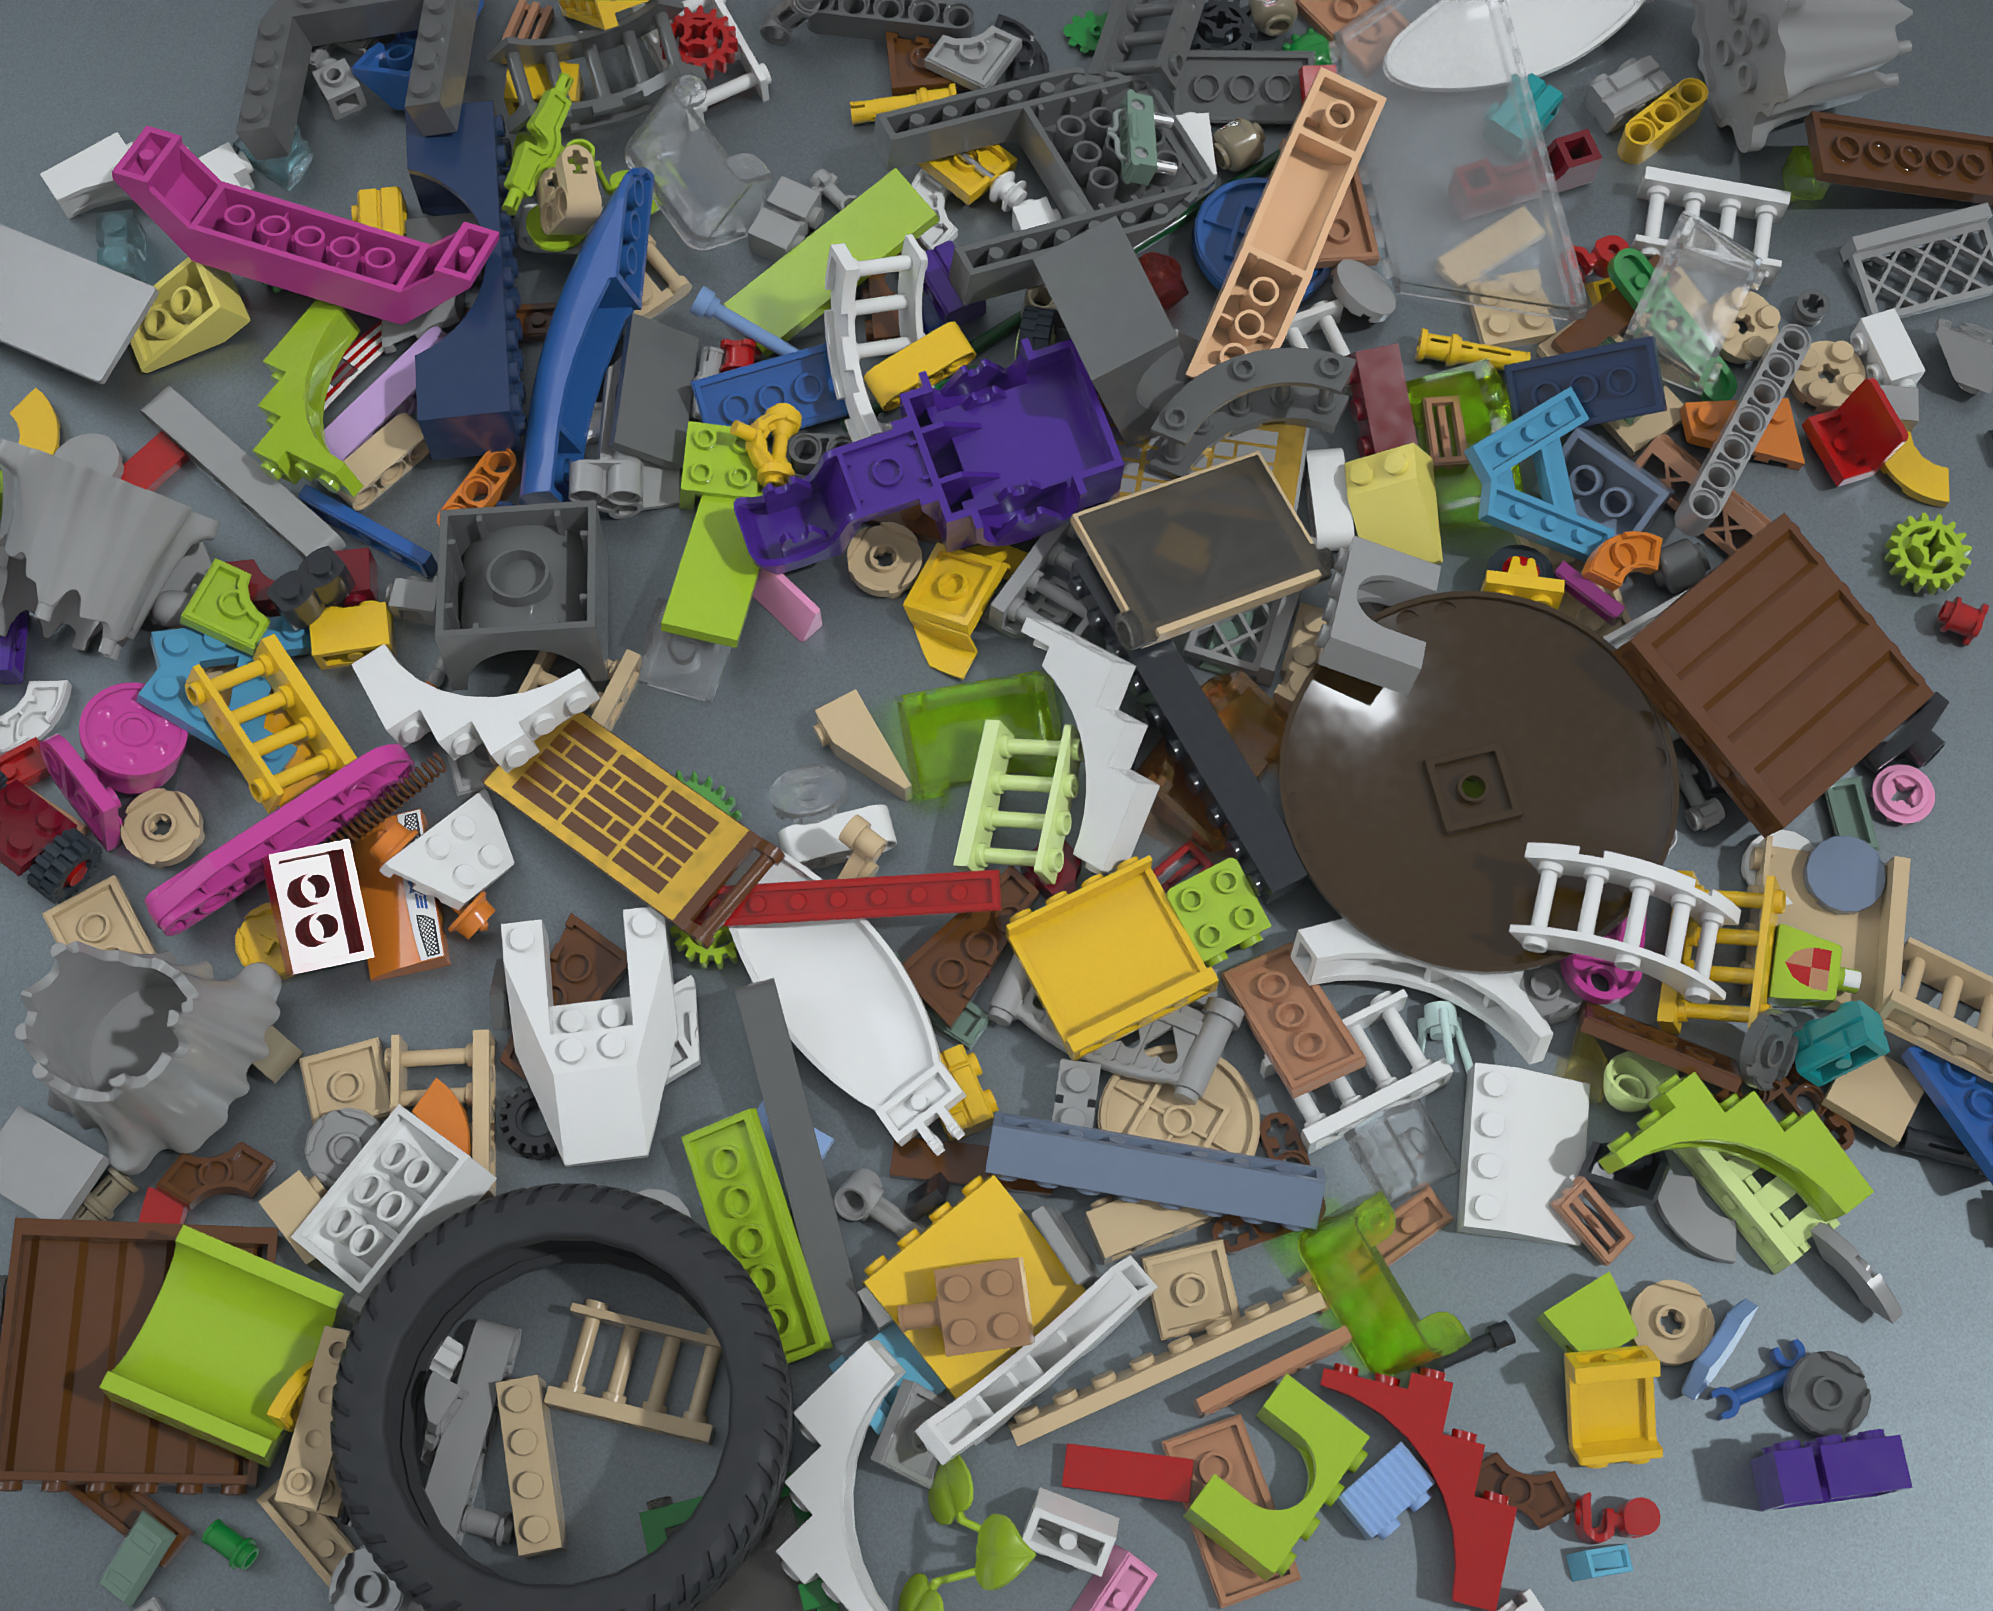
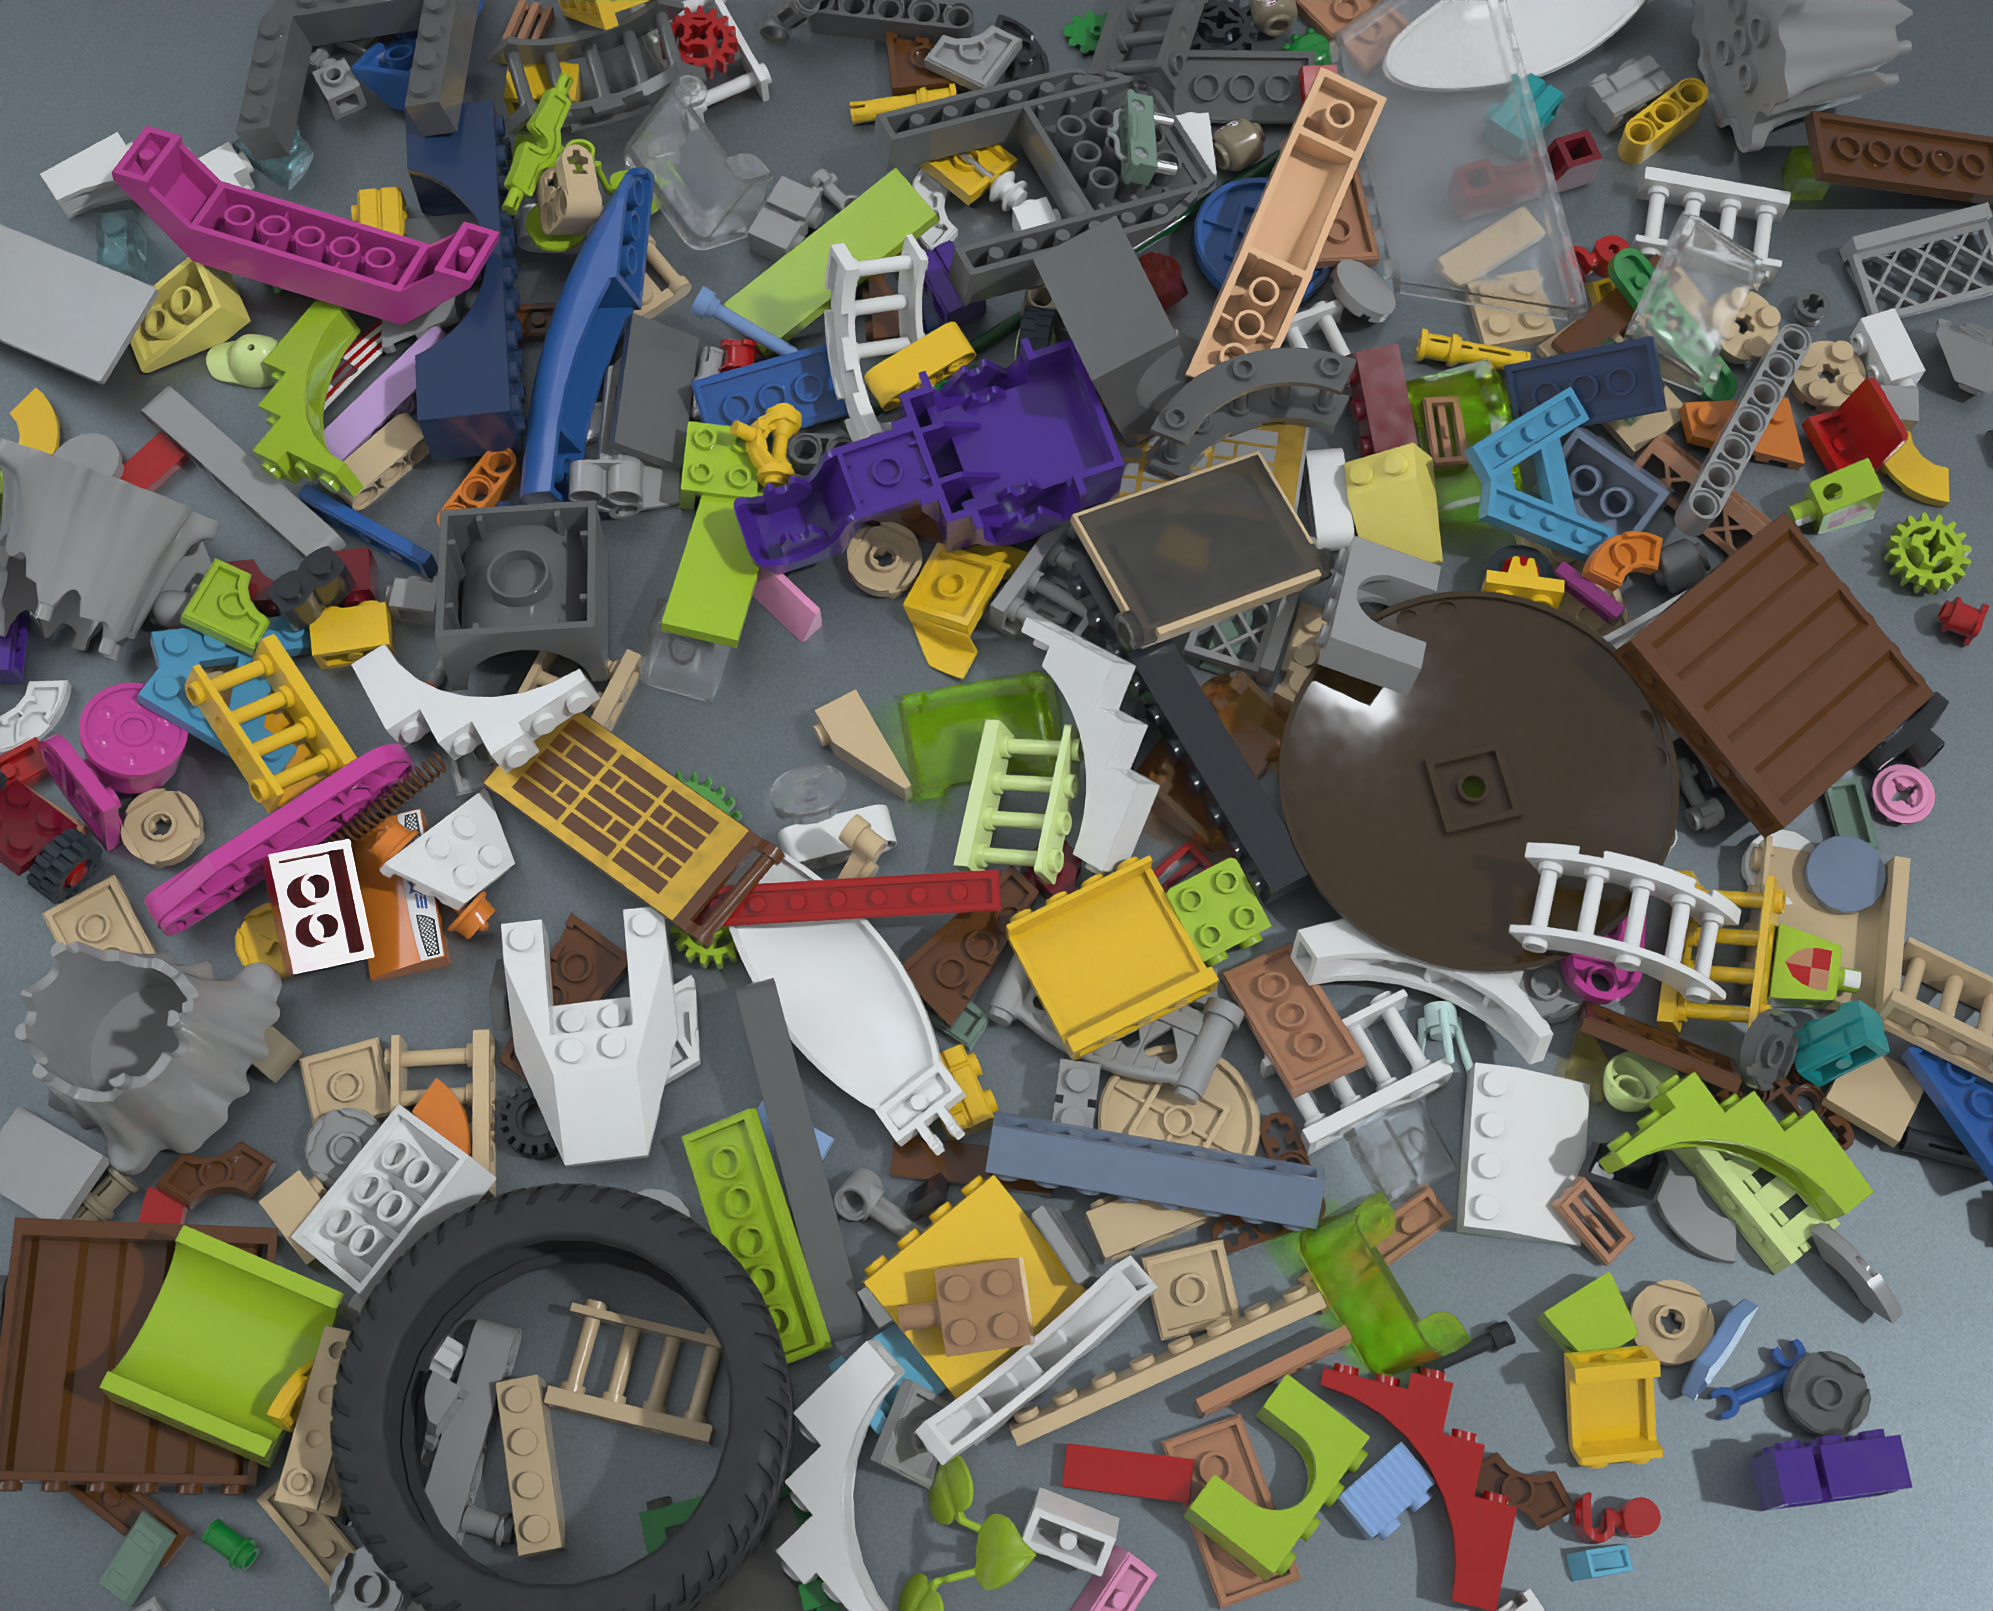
(239, 366): none -> yellowish green cap
(1839, 499): none -> lime torso

